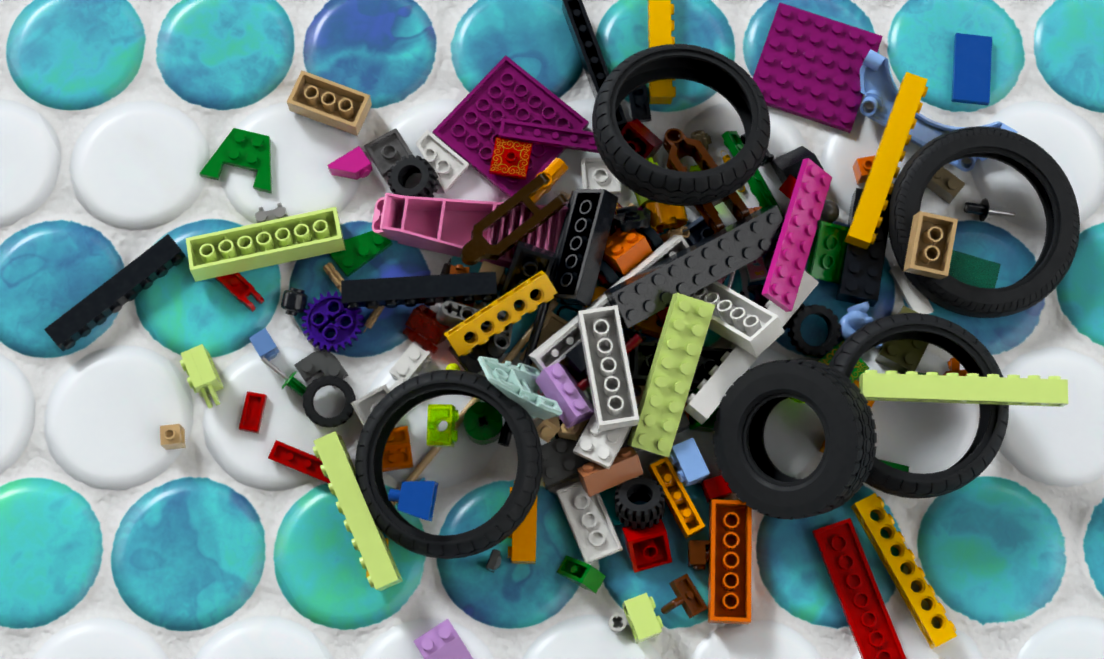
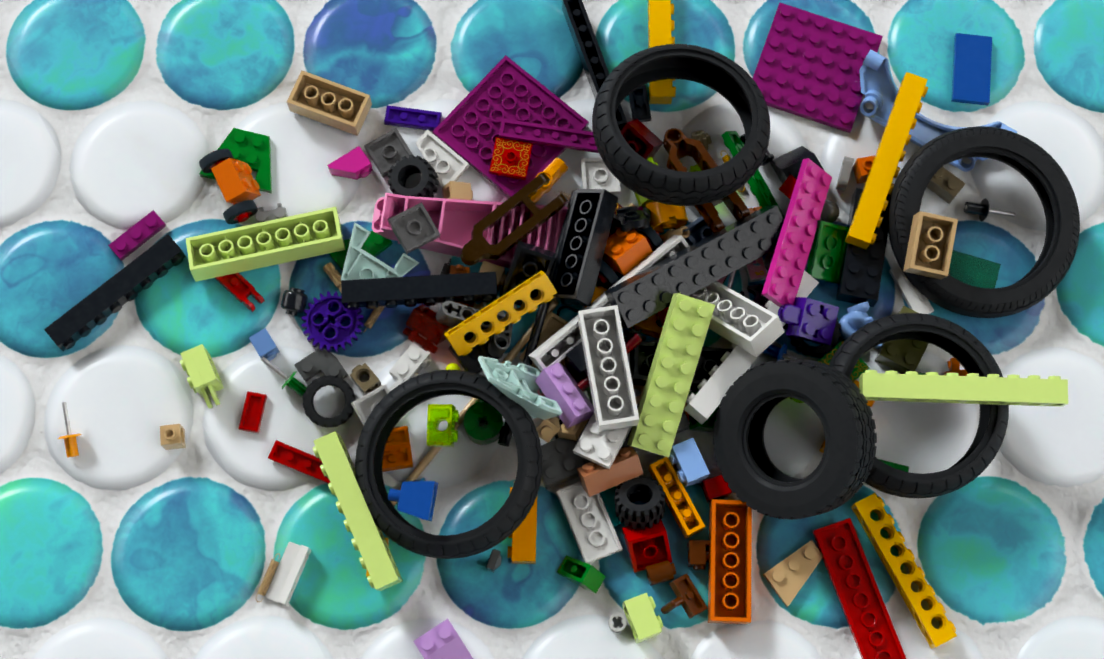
(69, 439): none -> light orange piece
(137, 235): none -> magenta plate
(235, 183): none -> orange brick
(268, 577): none -> tan piece
(288, 573): none -> white panel
(363, 265): none -> light aqua wing
(369, 385): none -> dark tan brick
(412, 118): none -> dark purple tile
(414, 228): none -> flat silver plate
(457, 190): none -> tan brick
(660, 572): none -> reddish brown brick
(779, 353): none -> blue piece
(793, 572): none -> tan wing
(809, 320): none -> dark purple brick
(844, 174): none -> light grey beam

